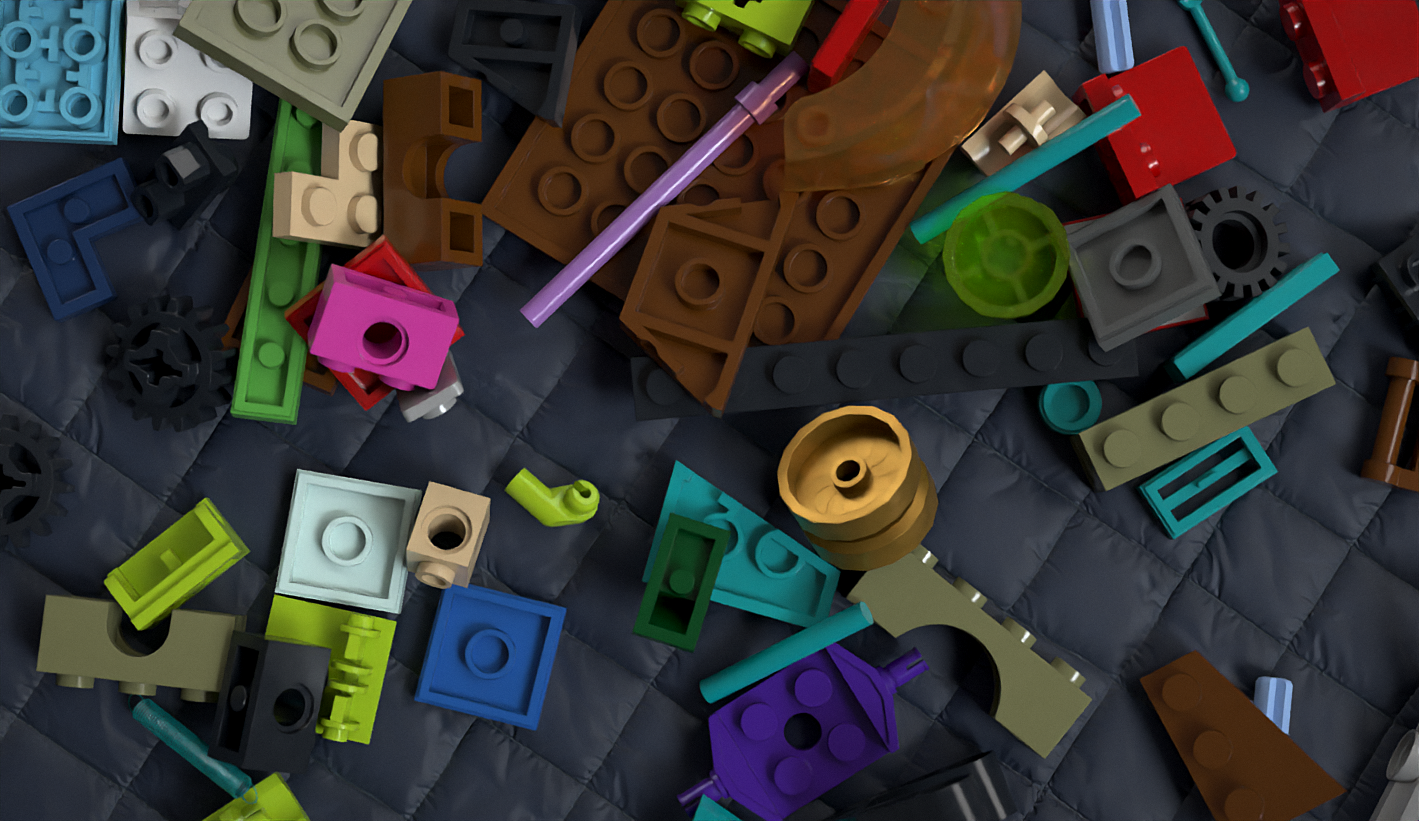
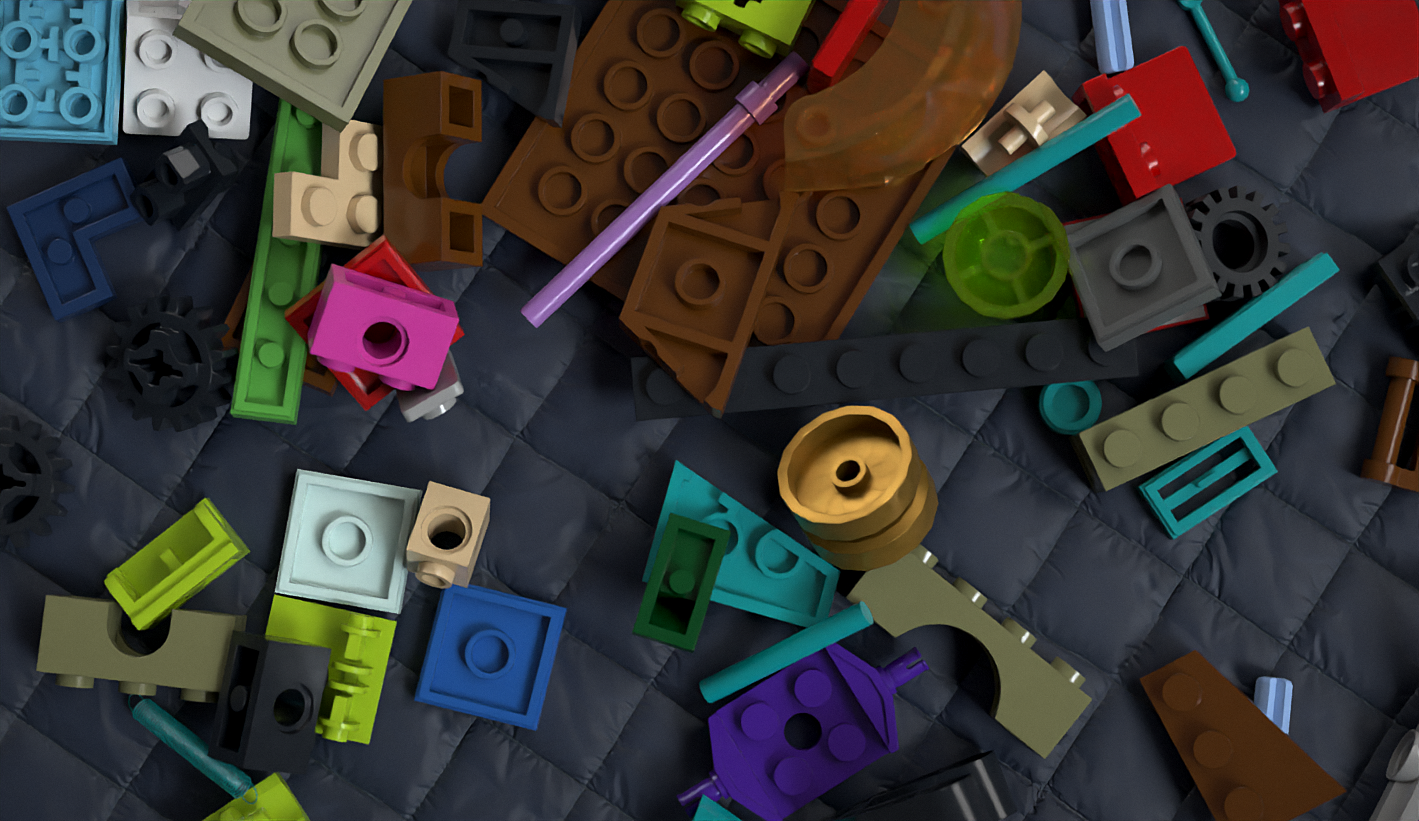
(554, 505): lime arm -> none

